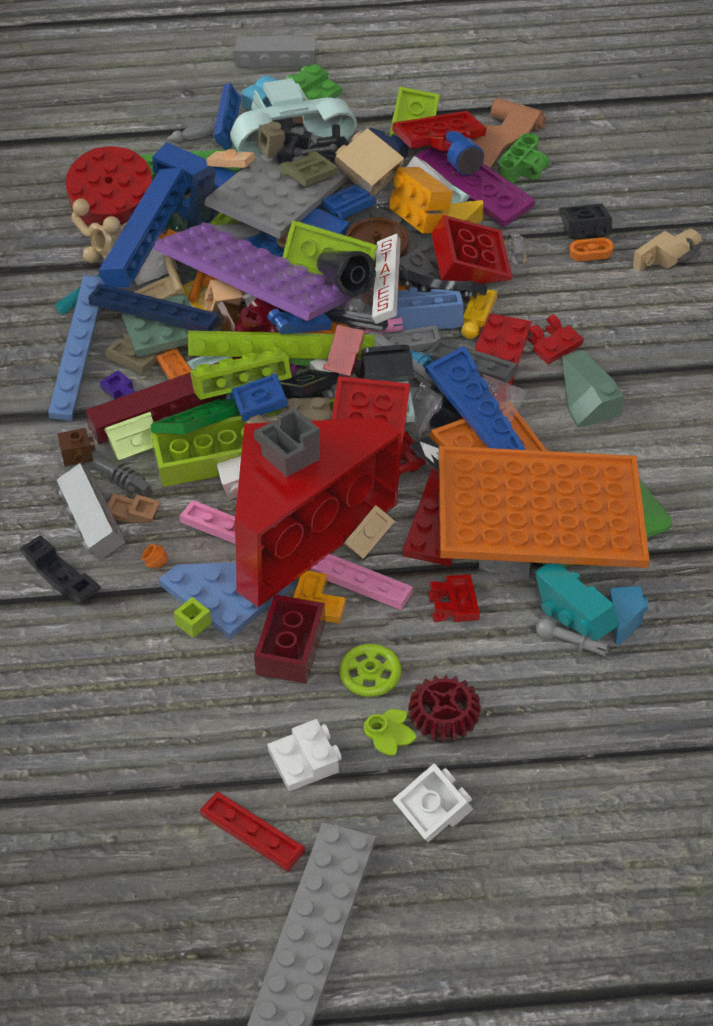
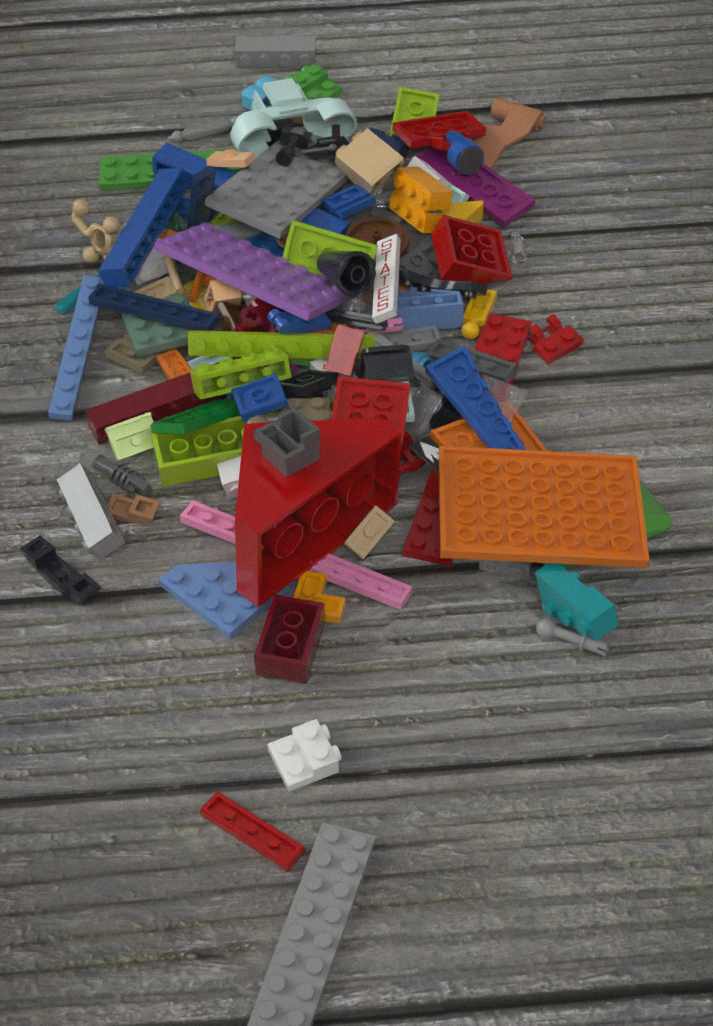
(76, 446): reddish brown brick -> none
(110, 181): red piece -> none
(117, 385): dark purple plate -> none
(154, 556): orange plate -> none
(192, 617): lime plate -> none
(227, 115): blue plate -> none
(270, 139): dark tan brick -> none
(309, 169): olive plate -> none
(382, 685): lime plate -> none
(392, 731): lime plate -> none
(433, 802): white plate -> none
(446, 717): dark red gear -> none
(461, 597): red plate -> none
(523, 159): bright green piece -> none
(586, 221): black plate -> none
(590, 390): sand green wedge -> none
(591, 249): orange plate -> none
(630, 610): dark azure slope -> none
(667, 249): tan plate -> none

